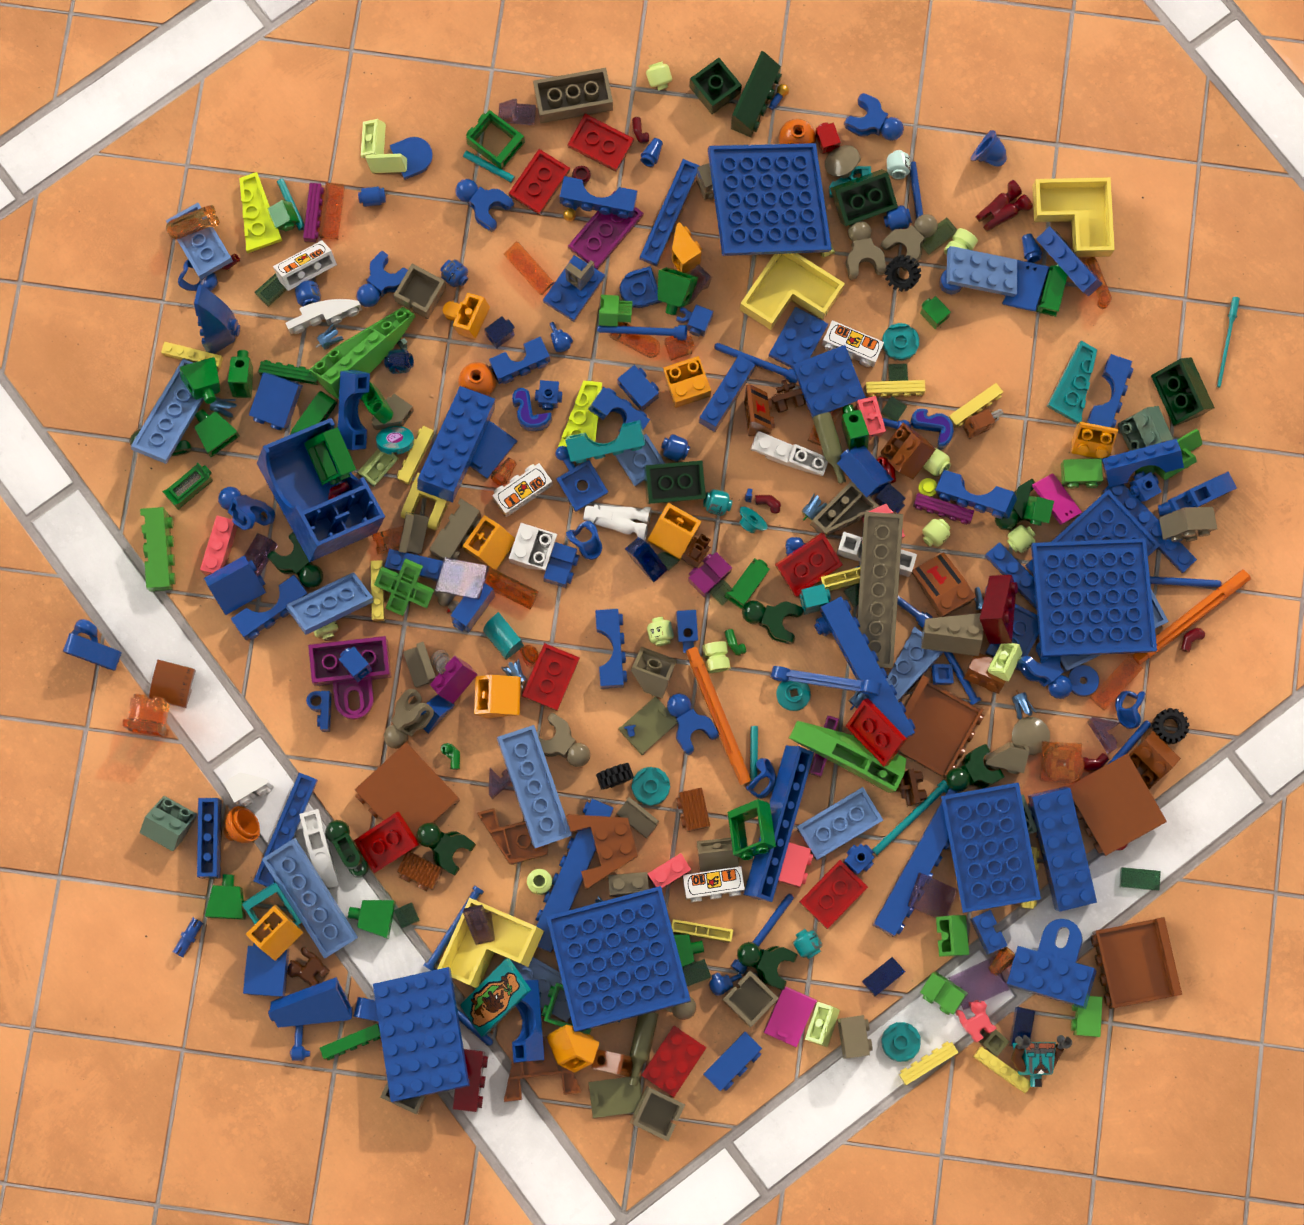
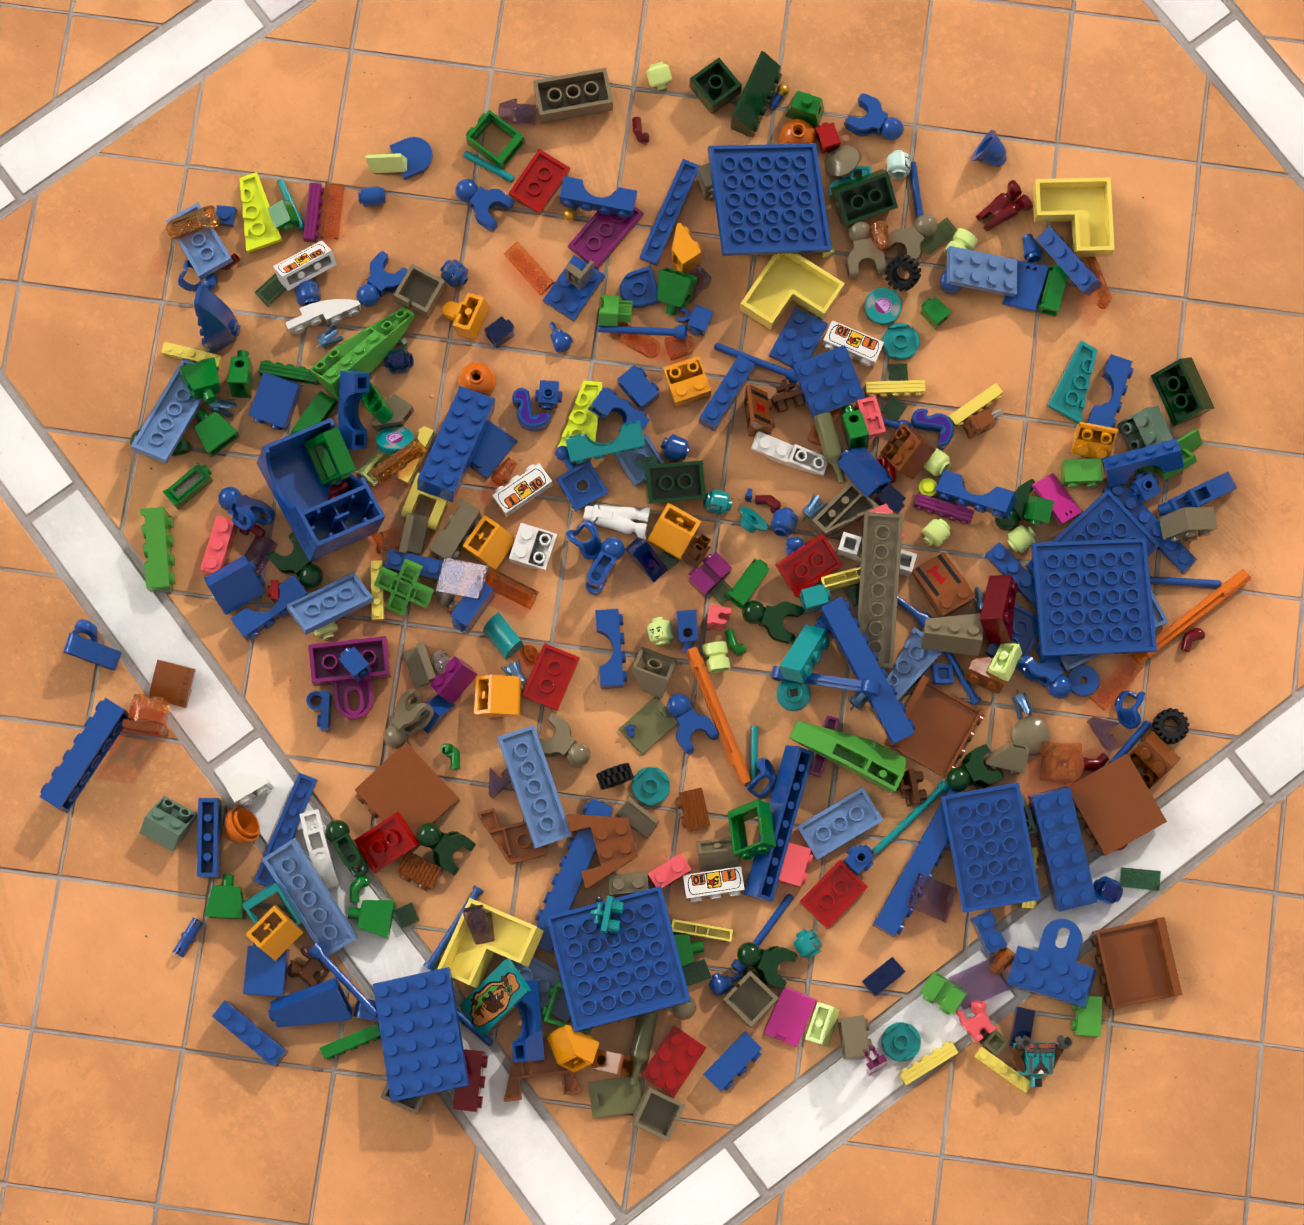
(85, 755): none -> blue brick
(226, 215): none -> blue plate
(250, 1033): none -> blue brick
(256, 530): none -> dark red arm
(273, 590): none -> red plate
(298, 1052): blue piece -> none
(318, 952): none -> blue piece
(356, 886): none -> green arm
(373, 137): yellowish green slope -> none
(398, 460): none -> clear orange plate
(535, 357): blue arch -> none
(539, 881): yellowish green head -> none
(561, 565): blue brick -> none
(582, 172): dark red plate -> none
(600, 142): red plate -> none
(601, 569): none -> blue piece
(612, 906): none -> teal hips
(646, 461): none -> clear green tile
(651, 153): blue cone -> none
(716, 616): none -> coral hinge
(784, 522): none -> blue head
(804, 654): none -> teal brick
(806, 107): none -> green torso
(876, 732): red plate -> none
(876, 1064): none -> magenta arm
(879, 232): none -> clear orange cone
(882, 306): none -> teal tile
(898, 218): blue head -> none
(953, 934): bright green brick -> none
(1108, 890): none -> clear blue head
(1232, 316): teal piece -> none

